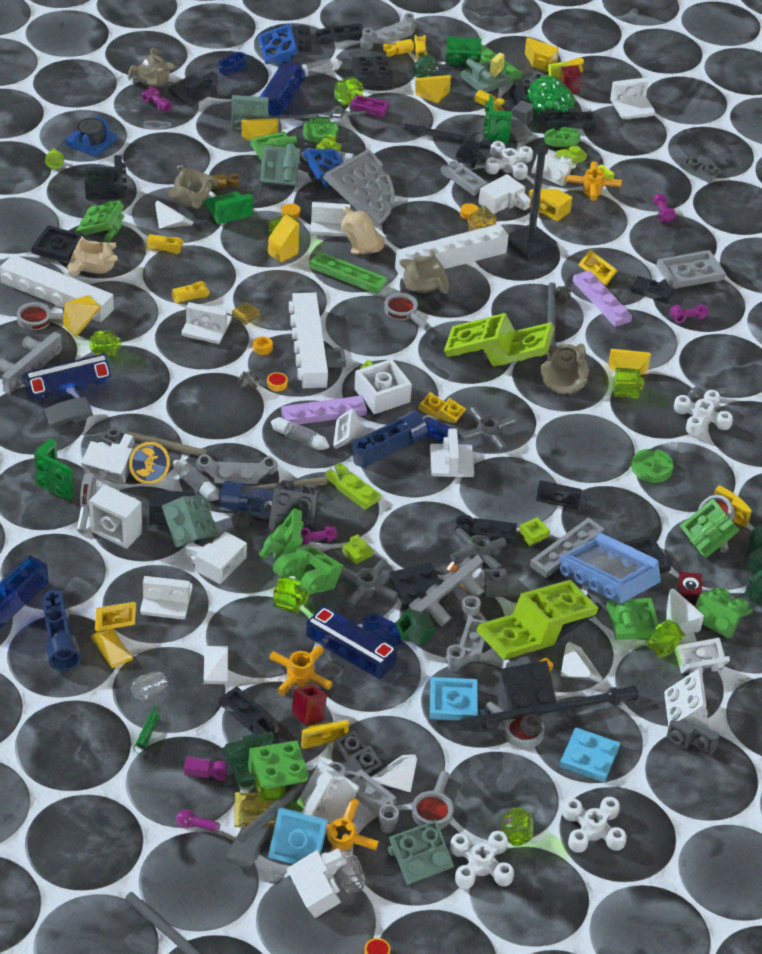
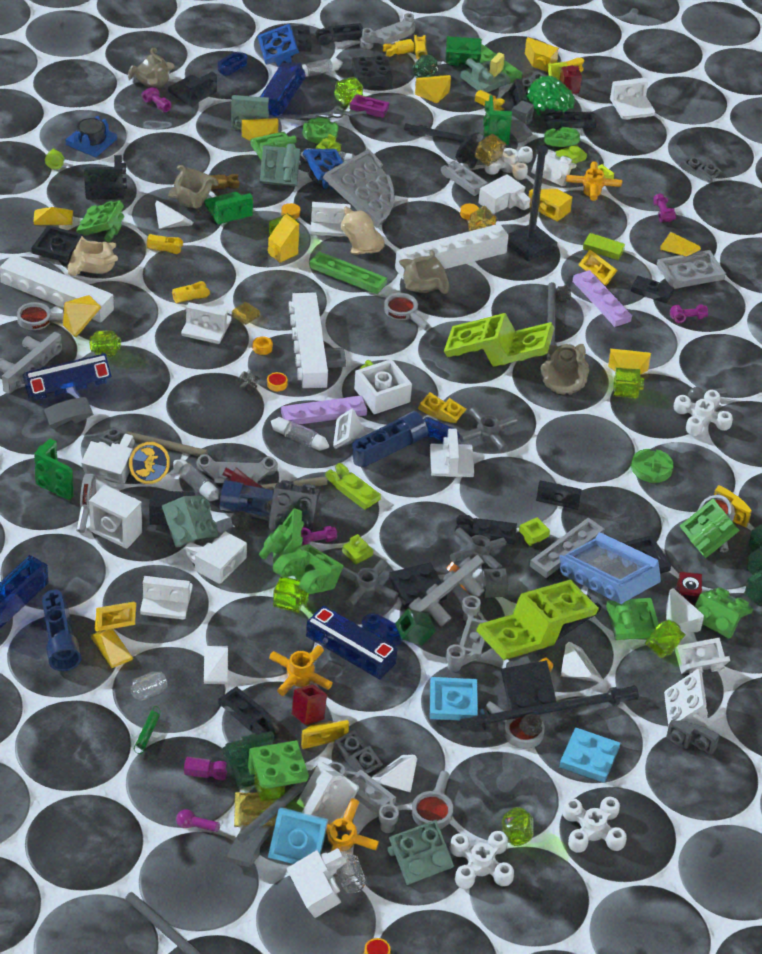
(53, 216): none -> yellow slope
(239, 476): none -> dark red piece
(490, 149): none -> clear yellow brick
(604, 246): none -> lime tile
(679, 245): none -> yellow slope

